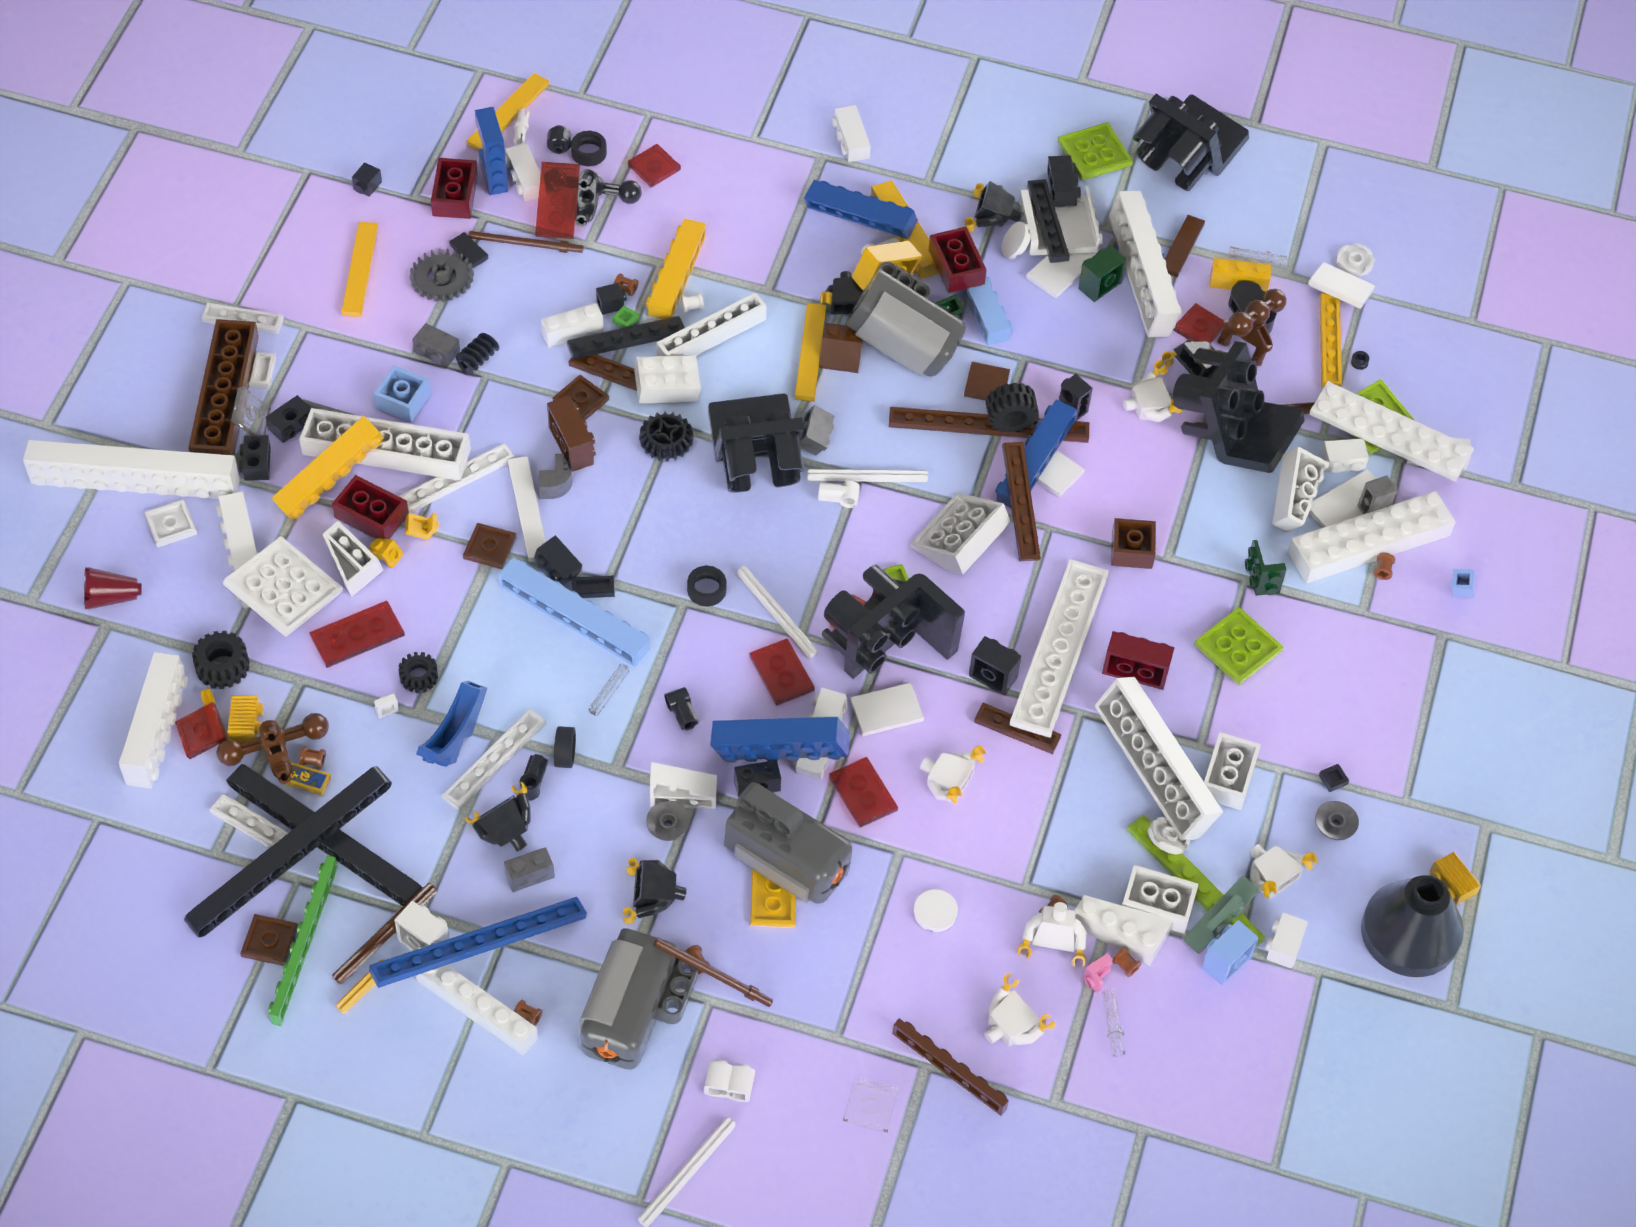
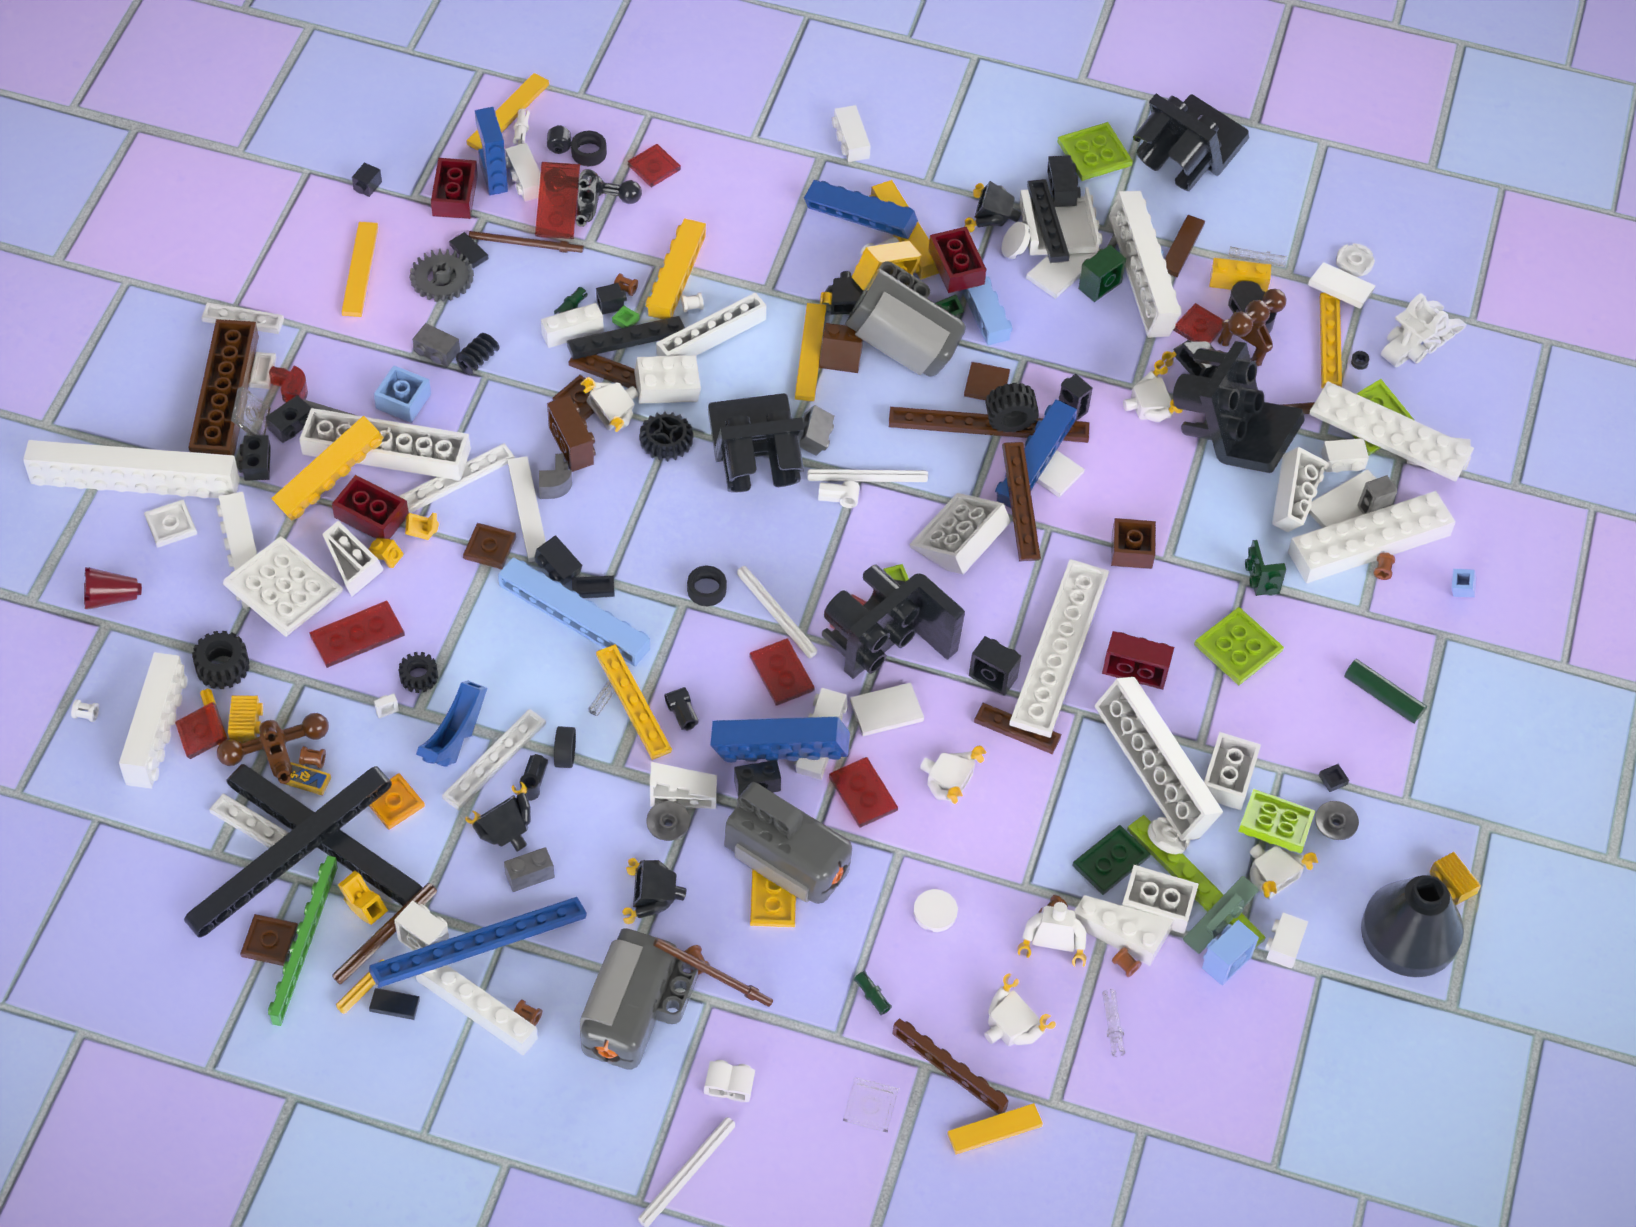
(78, 706): none -> white bush
(291, 382): none -> clear red brick
(361, 900): none -> yellow brick
(394, 1003): none -> black tile
(397, 803): none -> light orange tile
(571, 302): none -> dark green pin
(610, 402): none -> white torso
(633, 702): none -> yellow tile
(872, 992): none -> dark green pin
(994, 1128): none -> yellow tile
(1096, 971): bright pink bracket -> none
(1111, 859): none -> dark green tile
(1276, 821): none -> lime plate
(1385, 691): none -> dark green brick
(1420, 322): none -> white piece

